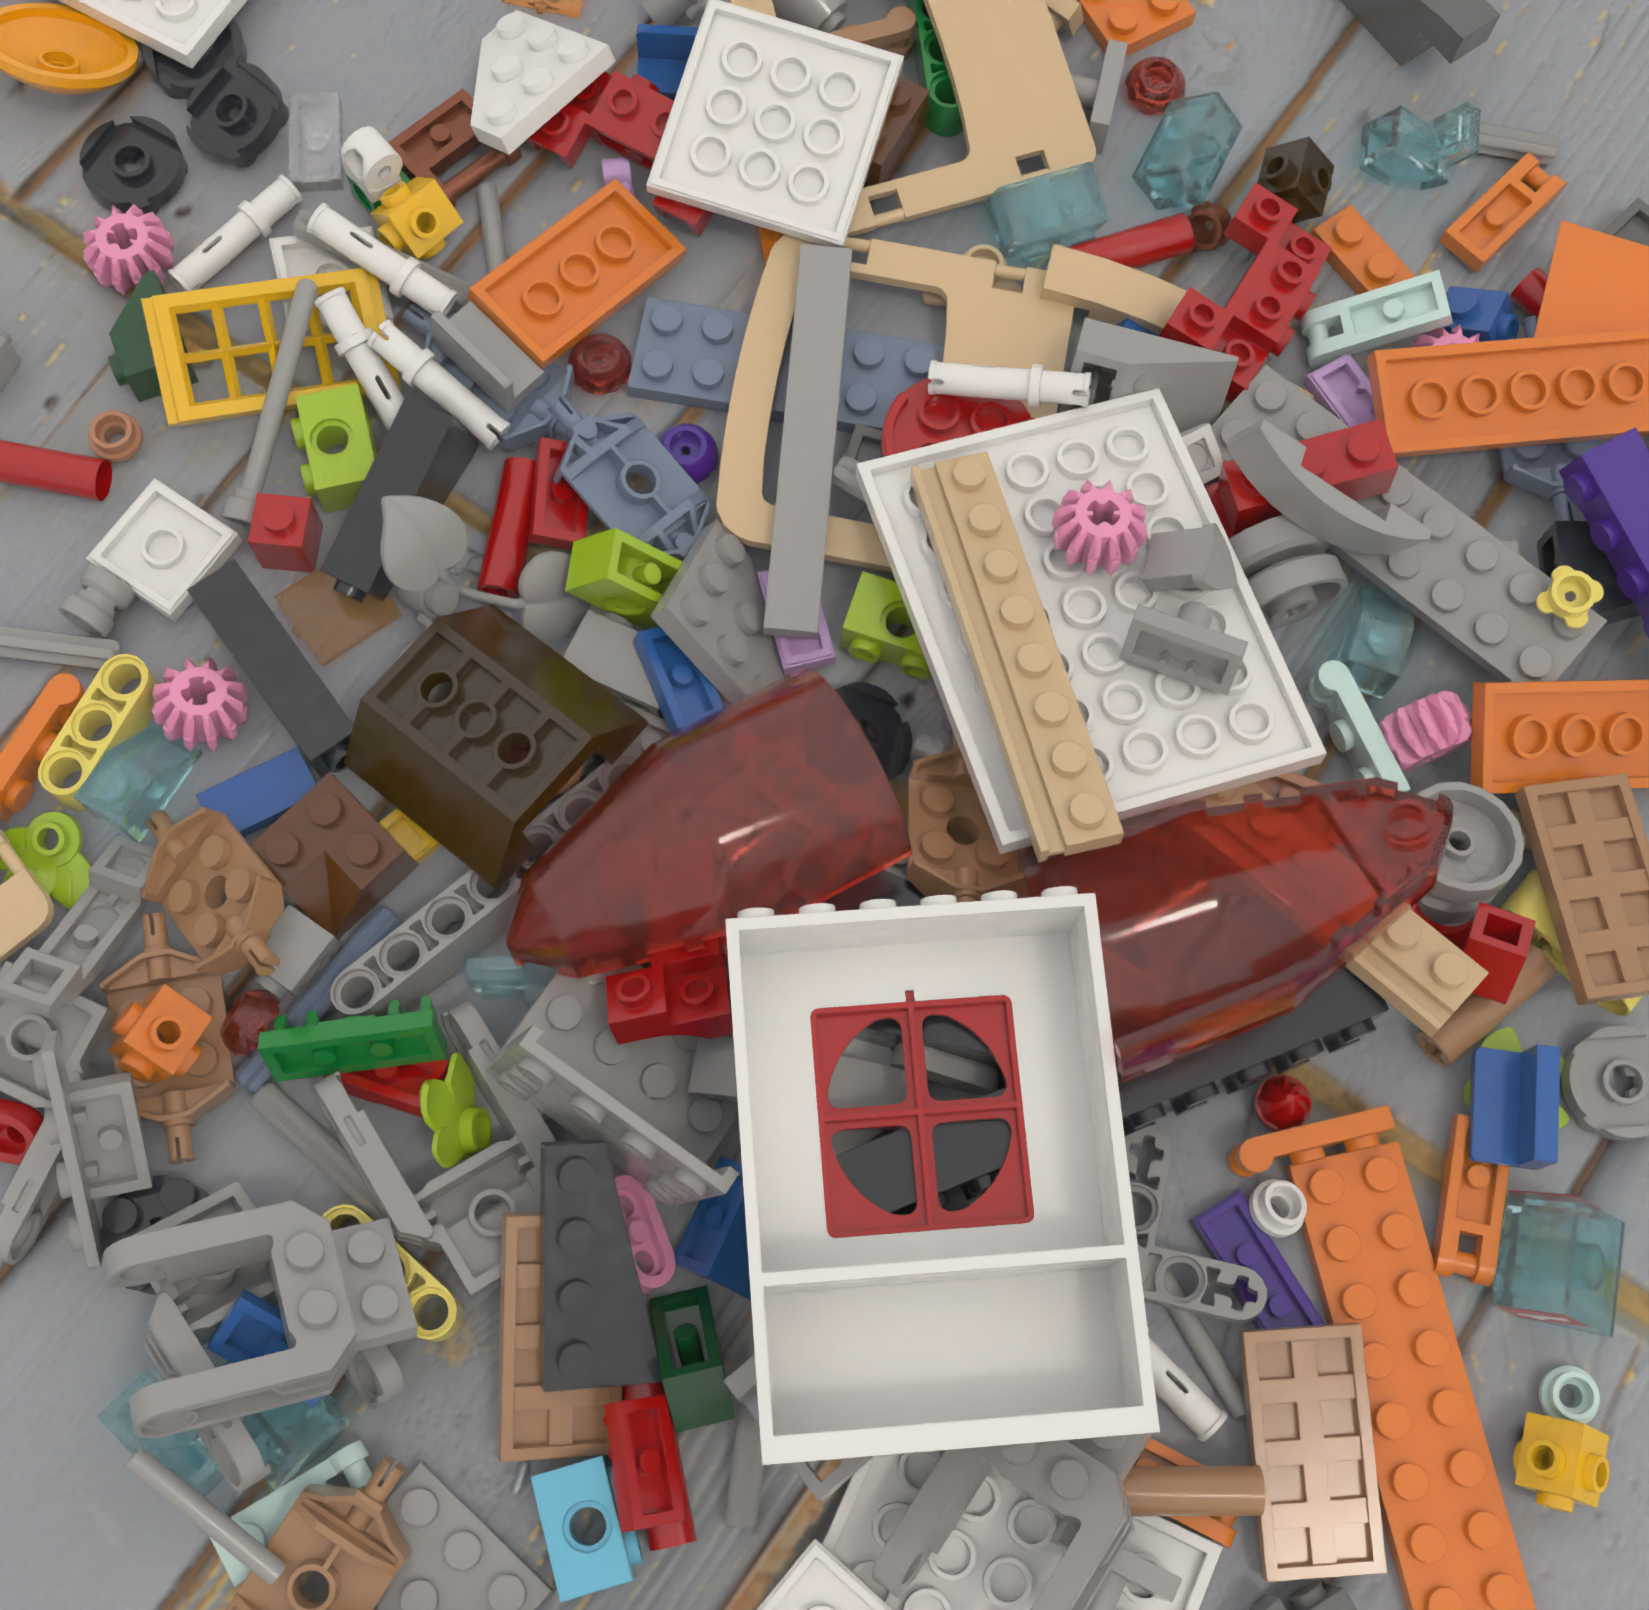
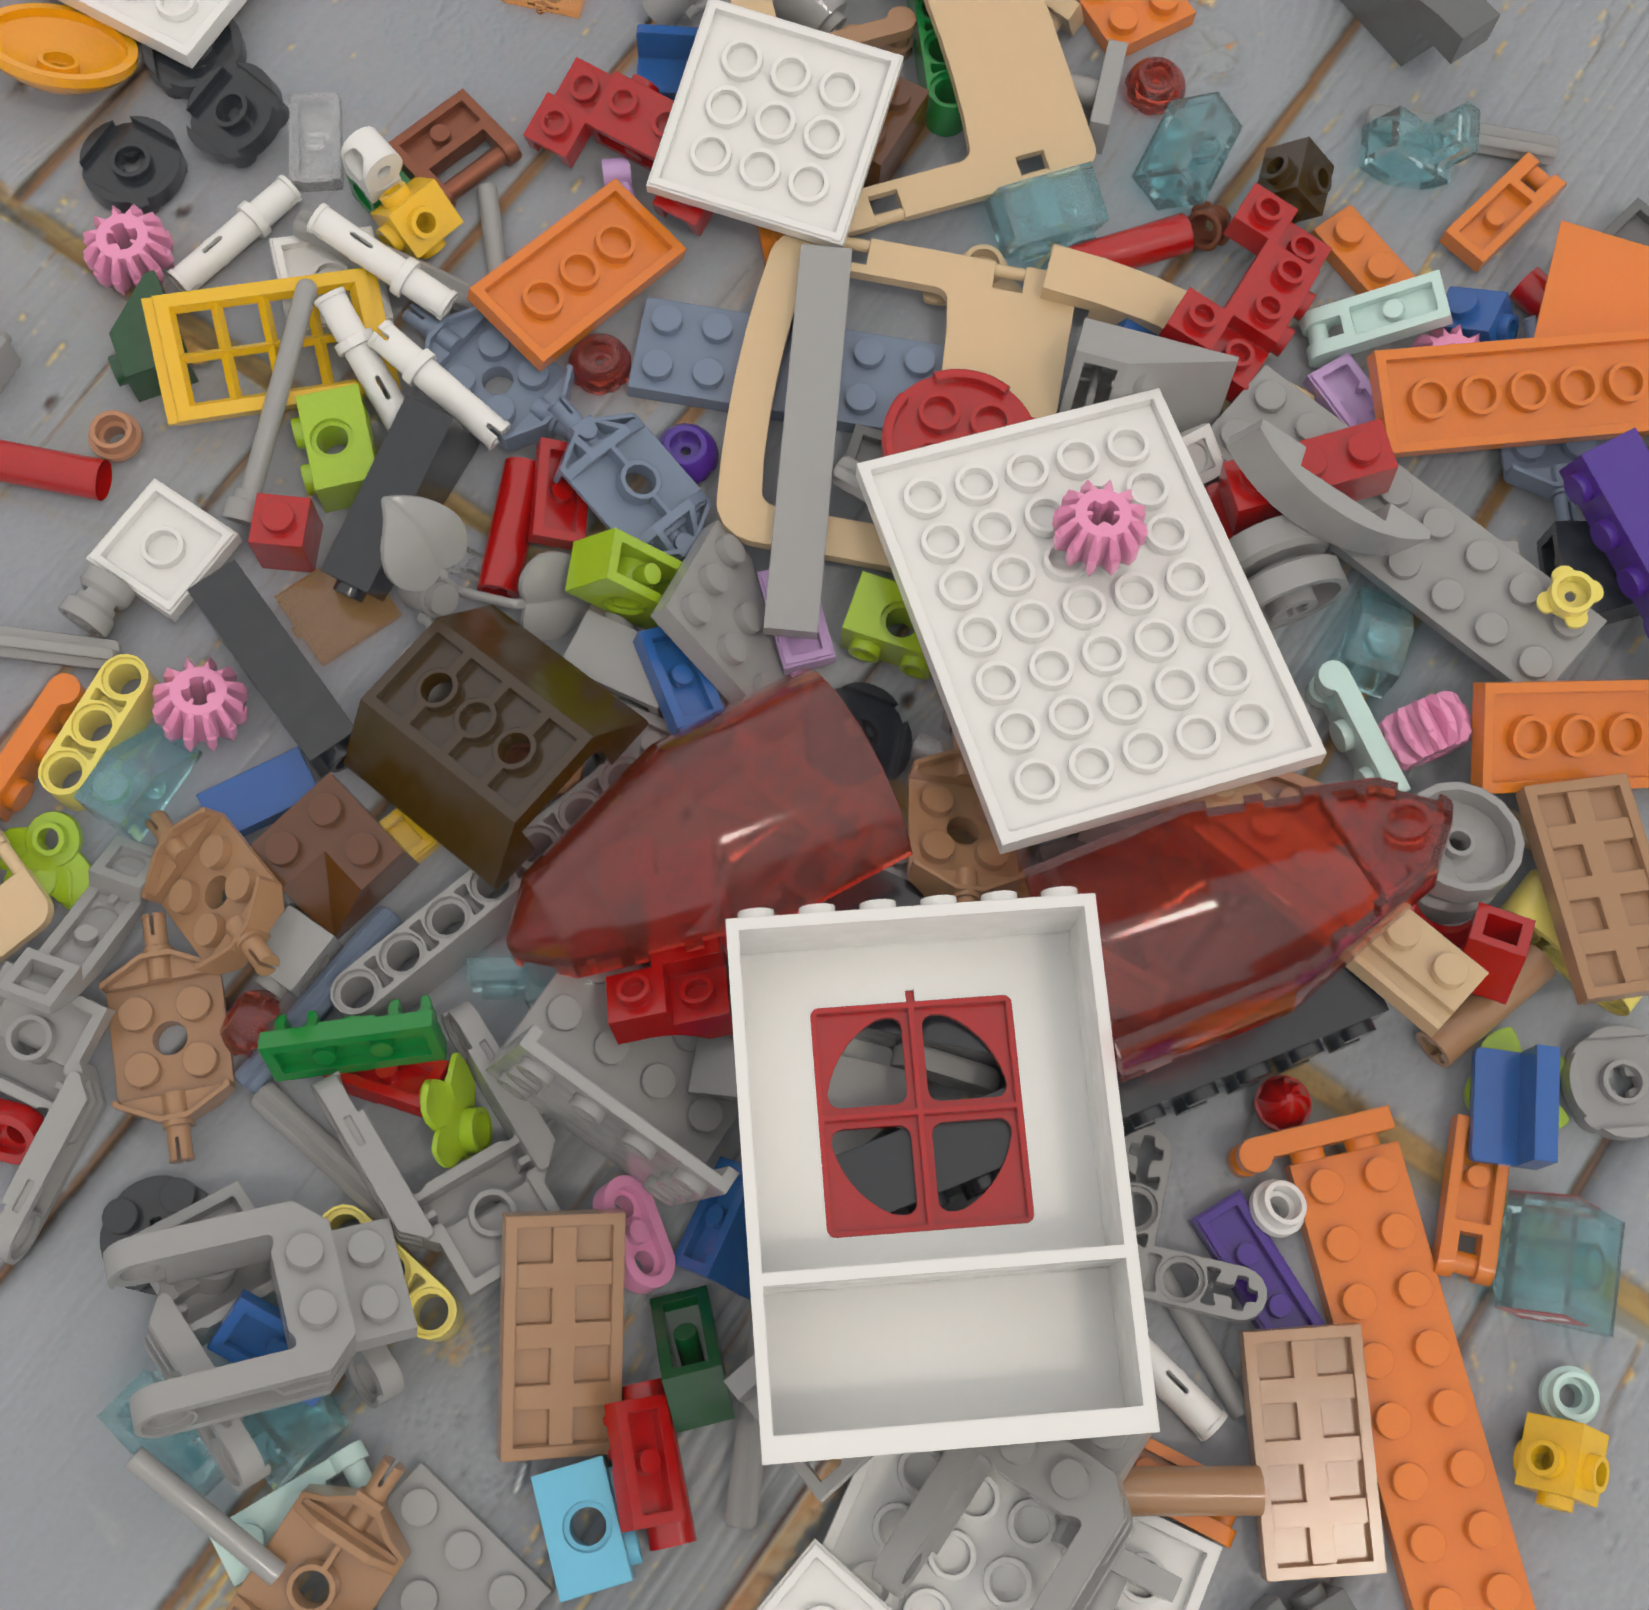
(99, 1141): light grey bracket -> none
(159, 1036): orange brick -> none
(486, 355): light grey panel -> none
(528, 76): white plate -> none
(589, 1285): black wing -> none
(1010, 383): white pin -> none
(1015, 659): tan plate -> none
(1184, 646): light grey tile -> none
(1189, 560): light grey tile -> none

